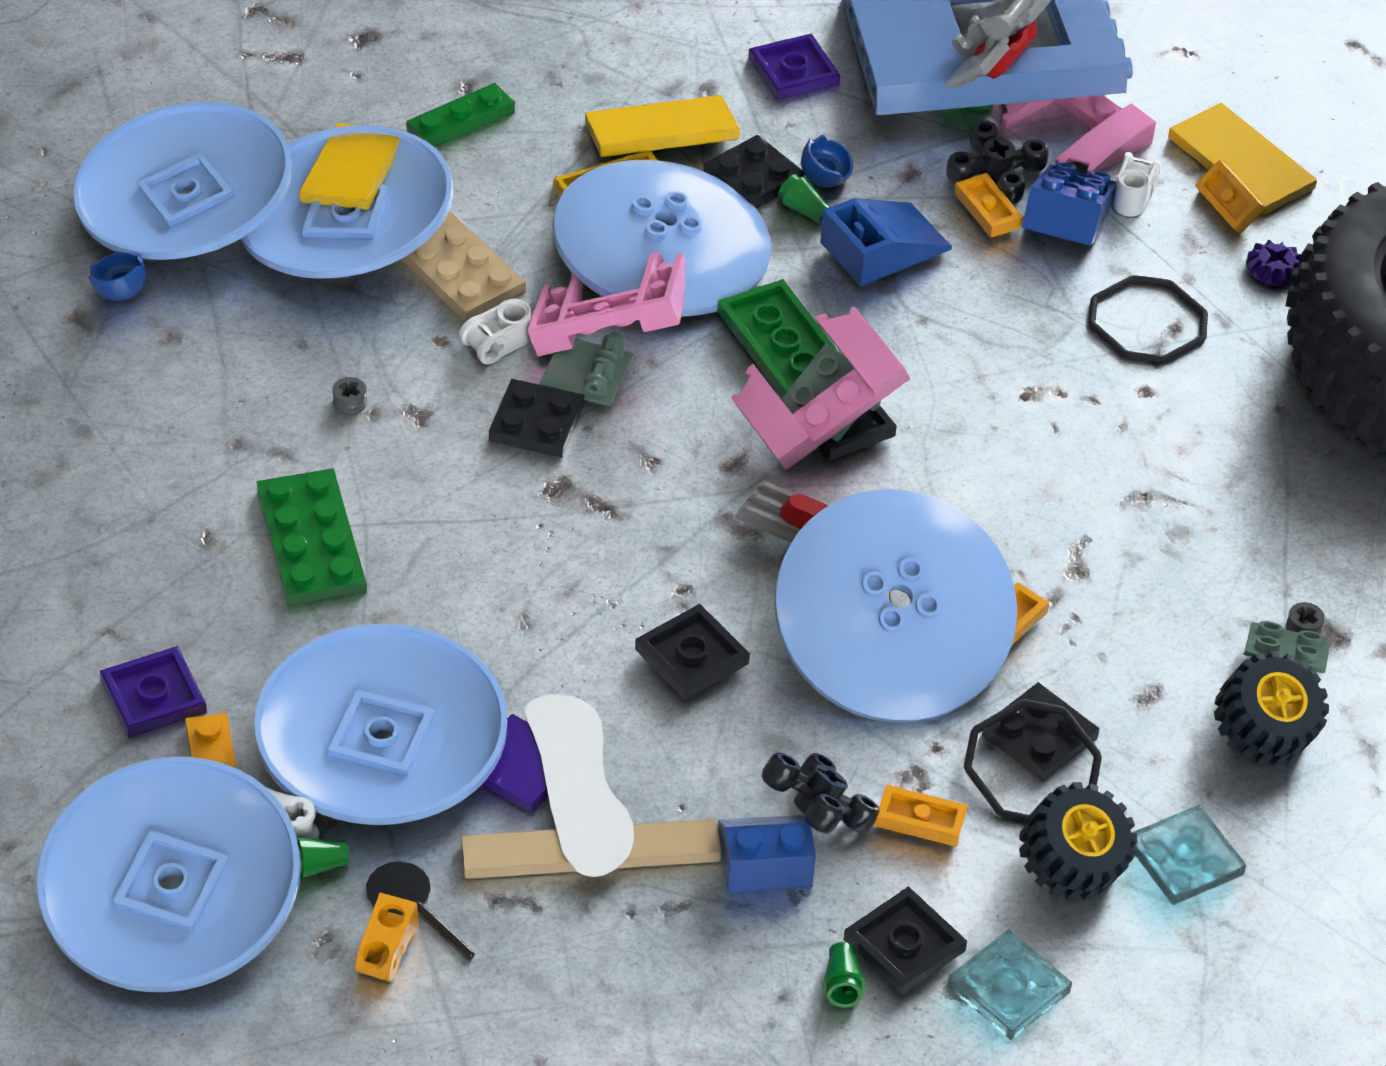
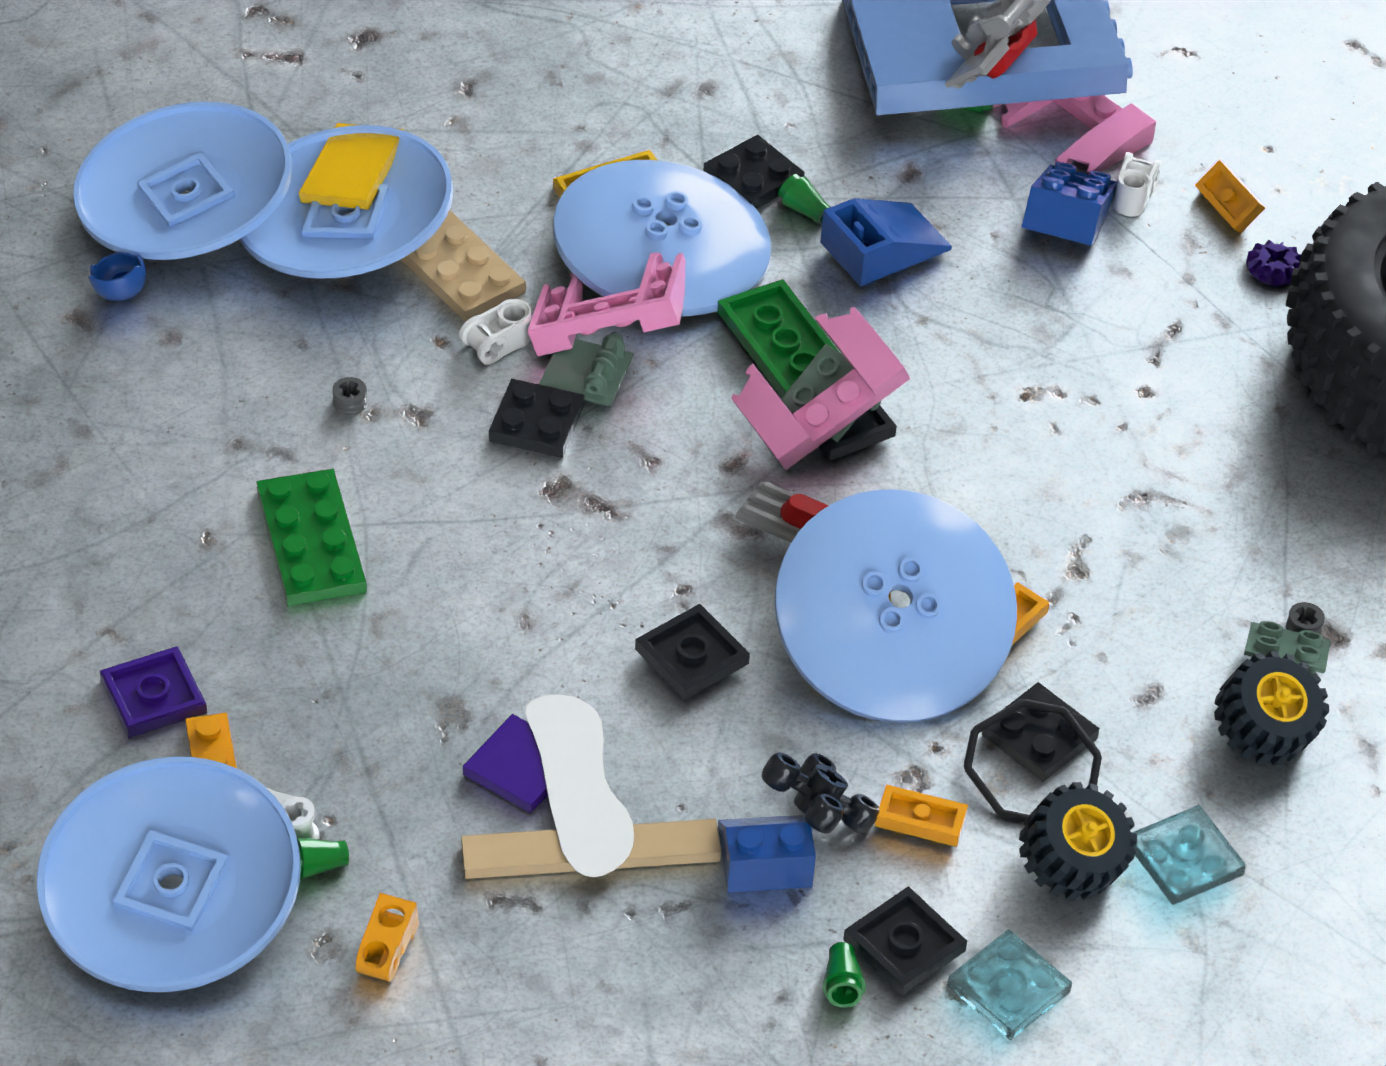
(395, 678): light blue dish -> none
(412, 884): black piece -> none
(462, 115): green plate -> none
(662, 125): yellow tile -> none
(794, 66): dark purple tile -> none
(826, 162): blue hair -> none
(988, 205): light orange plate -> none
(998, 160): black gear -> none
(1145, 356): black piece -> none
(1252, 157): yellow tile -> none

